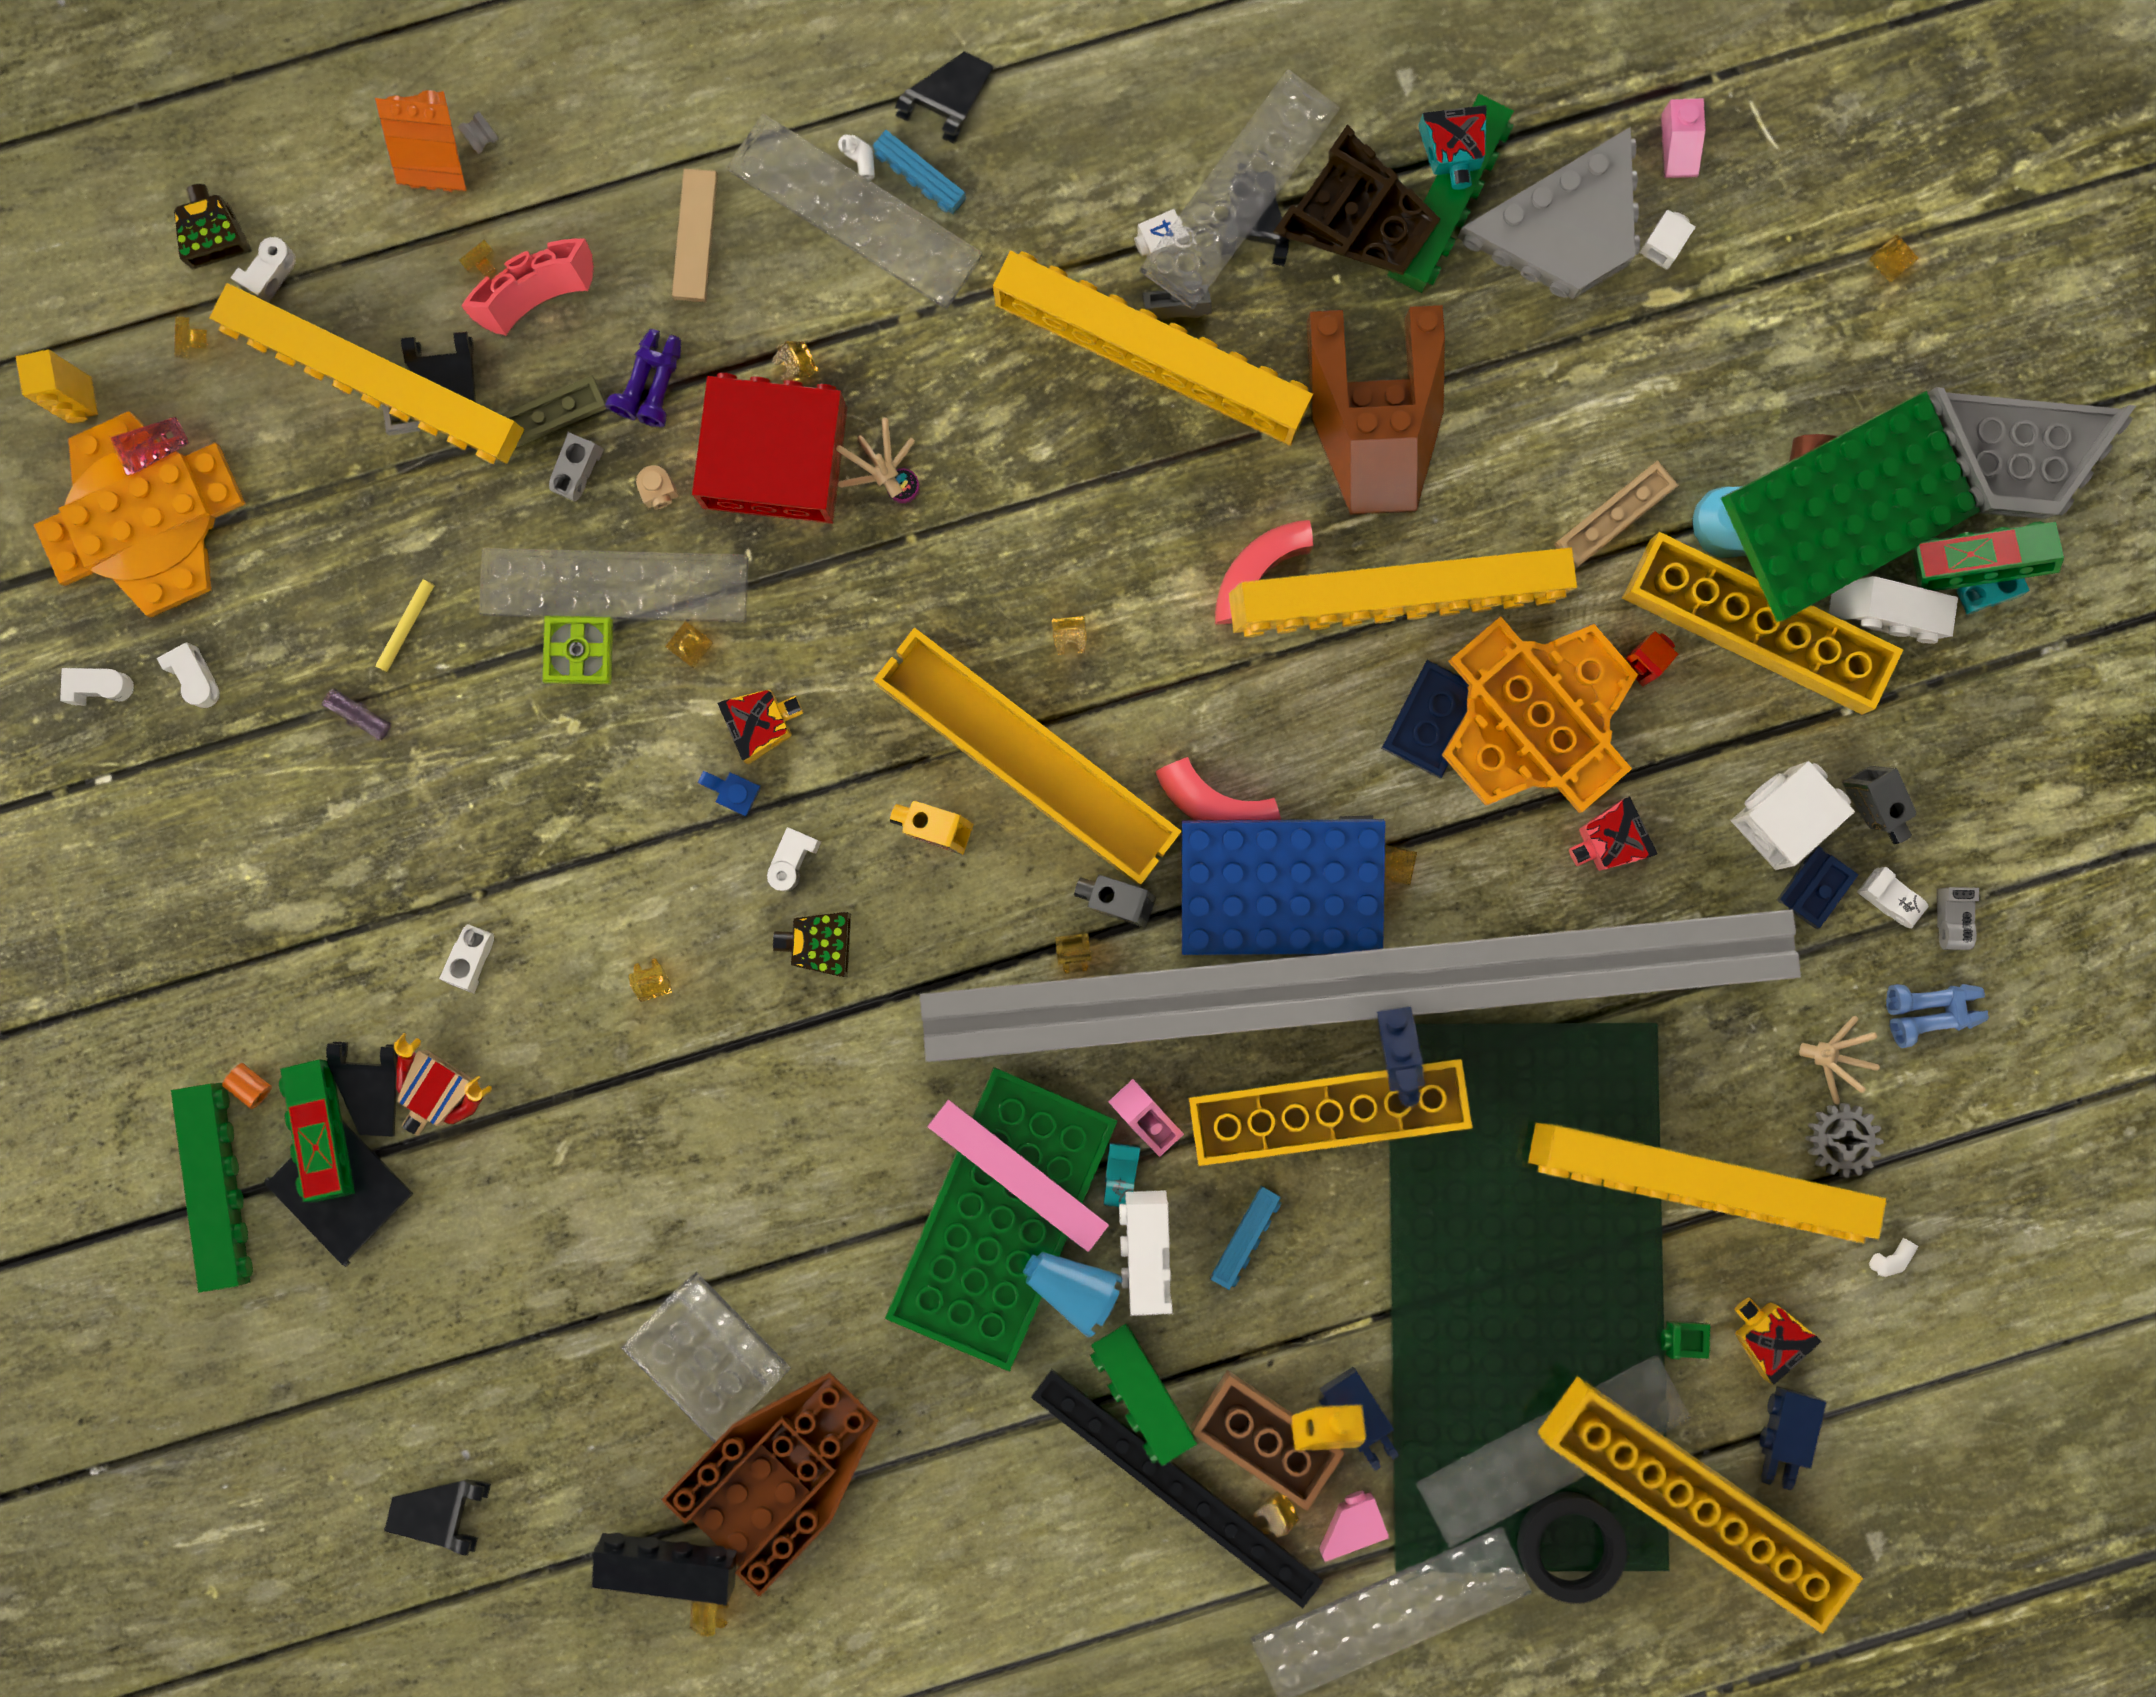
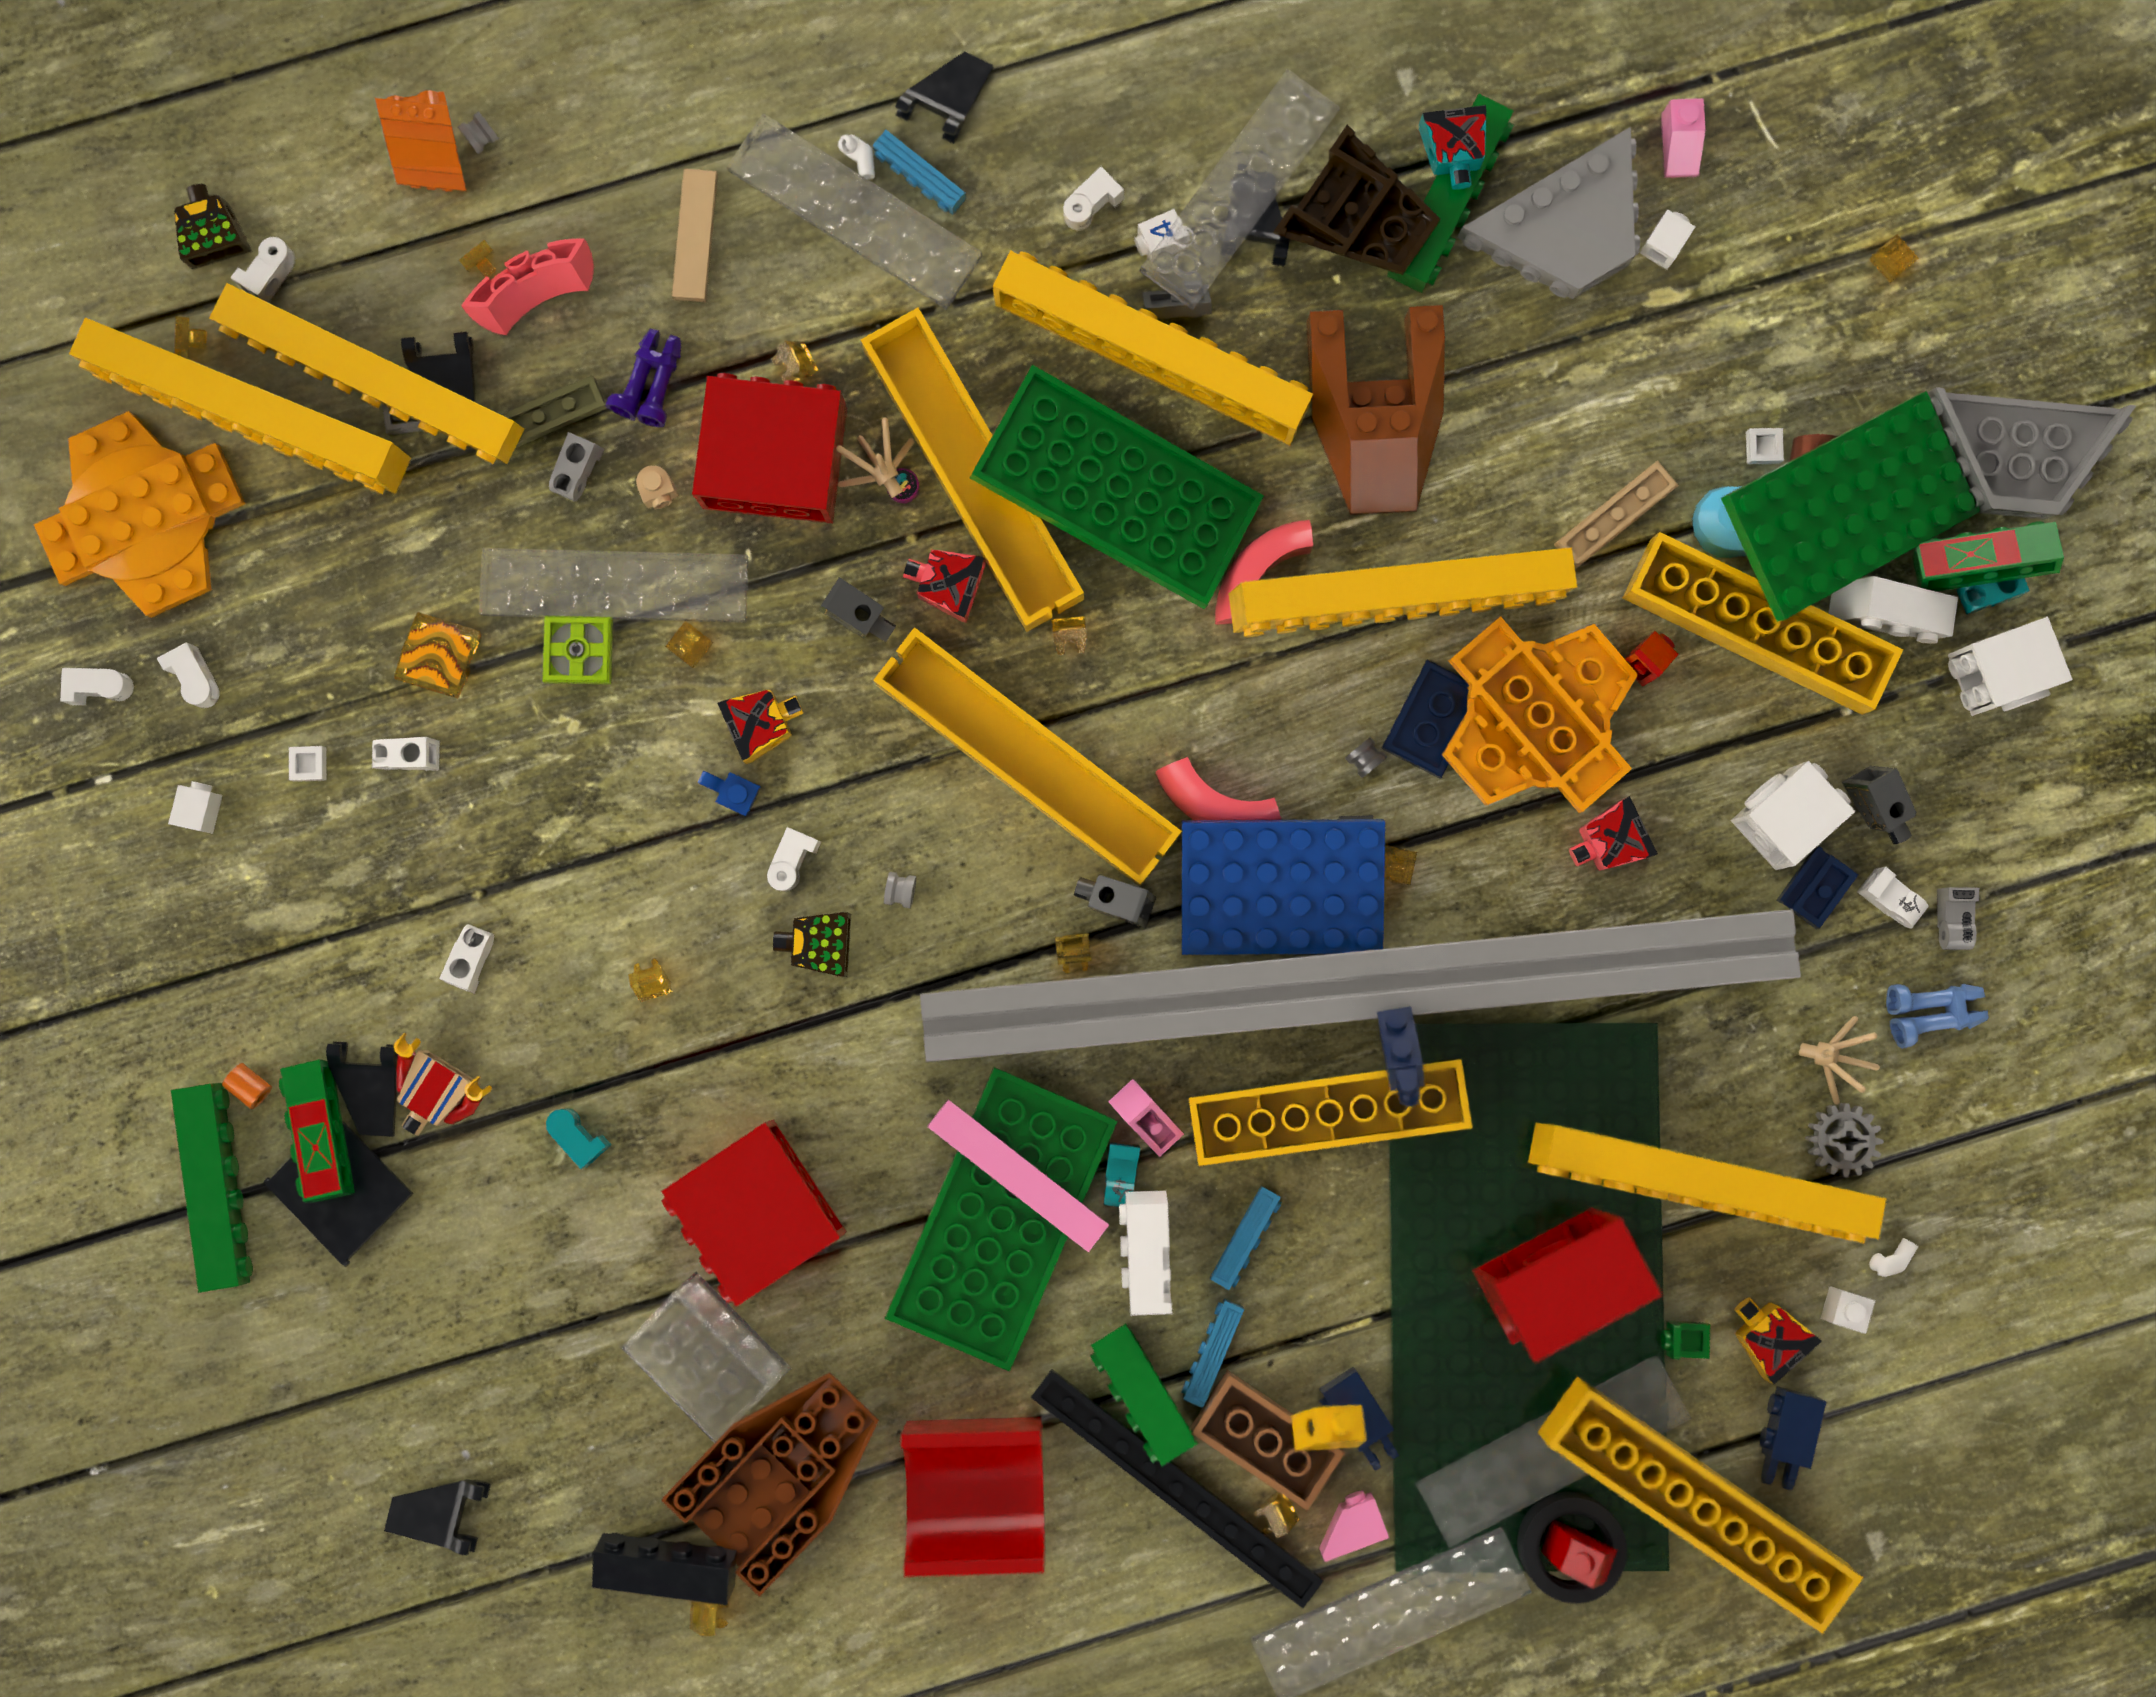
(57, 386): yellow brick -> none
(129, 444): clear pink slope -> none
(195, 807): none -> white brick
(239, 407): none -> yellow brick
(307, 763): none -> white plate
(356, 714): pin -> none
(405, 625): light yellow bar -> none
(406, 754): none -> white leg
(437, 655): none -> slope
(573, 1138): none -> teal leg
(752, 1213): none -> red brick
(841, 607): none -> dark grey torso
(900, 890): none -> light grey wheel
(942, 830): yellow torso -> none
(948, 581): none -> torso
(953, 441): none -> yellow piece
(974, 1496): none -> red piece
(1074, 1289): dark azure cone -> none
(1091, 198): none -> white leg
(1117, 487): none -> green plate
(1212, 1352): none -> dark azure piece
(1366, 757): none -> flat silver wheel
(1566, 1282): none -> red piece
(1578, 1554): none -> red slope
(1764, 445): none -> white plate
(1847, 1309): none -> white brick
(2009, 668): none -> white brick

